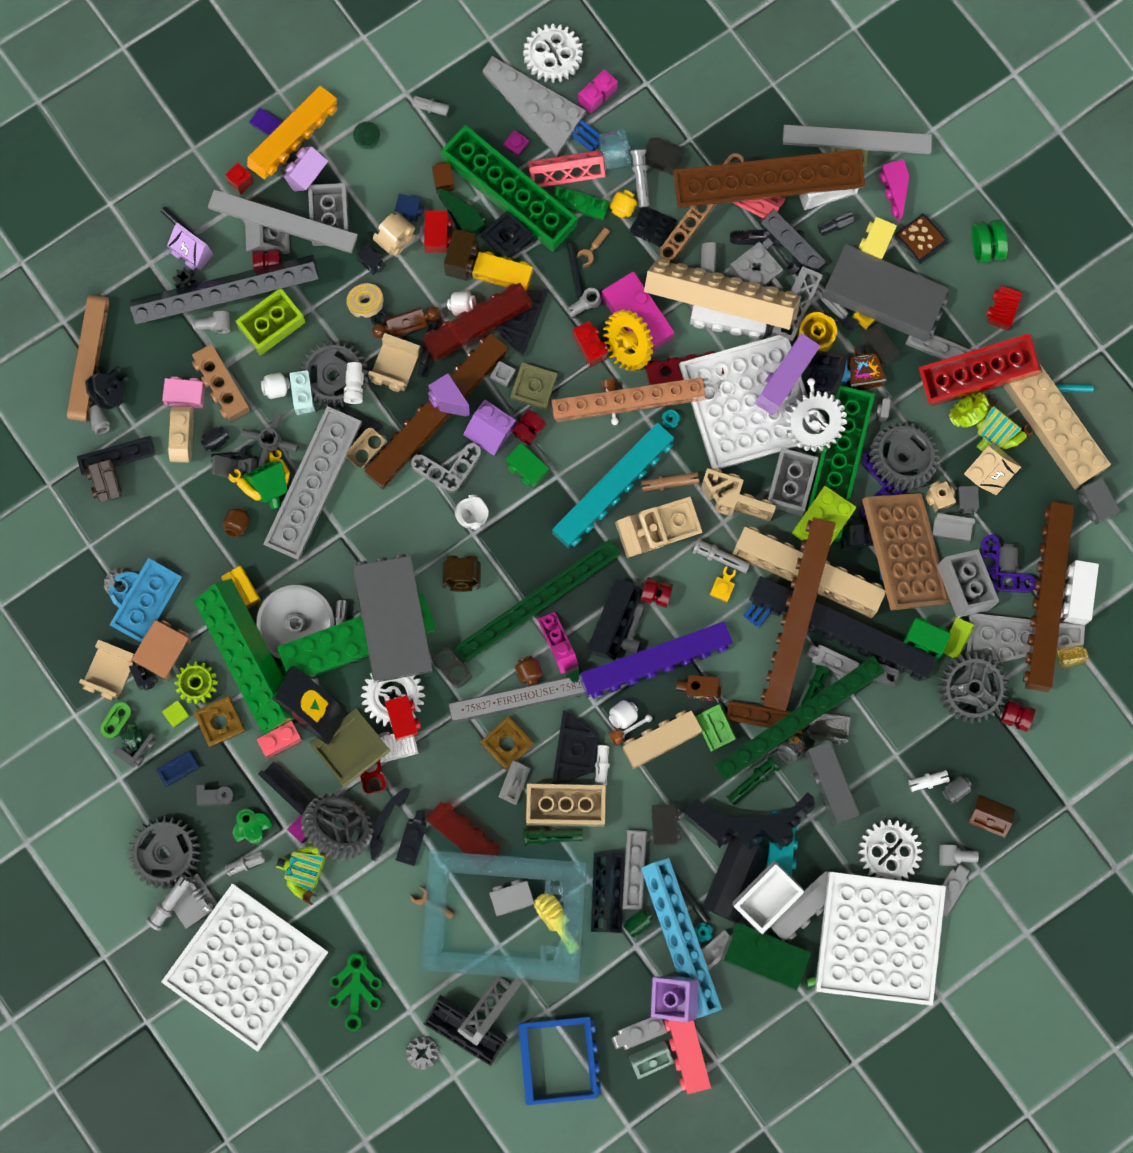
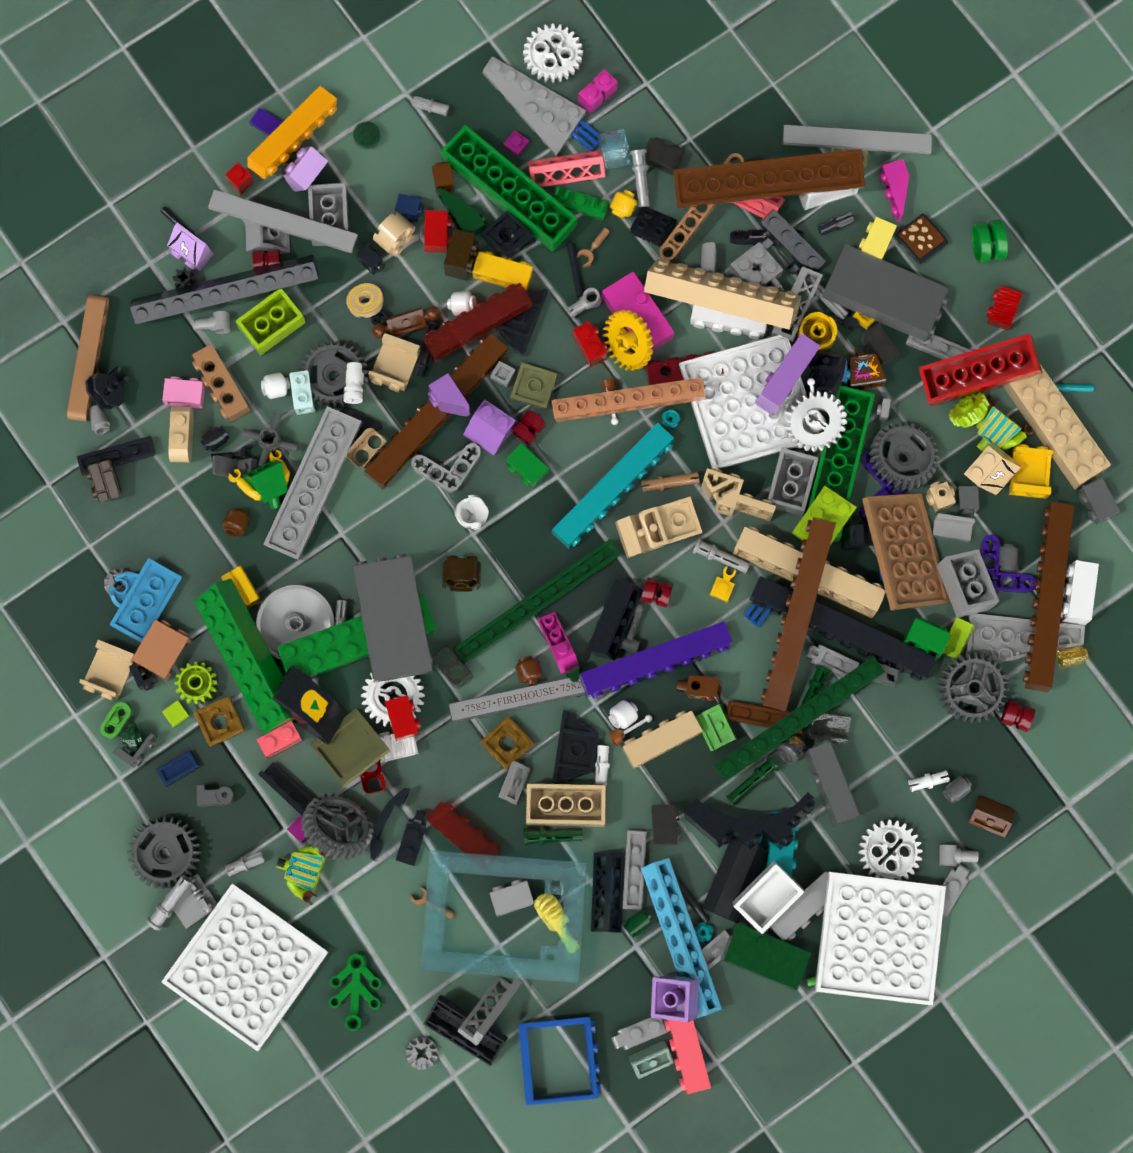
(253, 828): green plate -> none
(1034, 475): none -> yellow panel

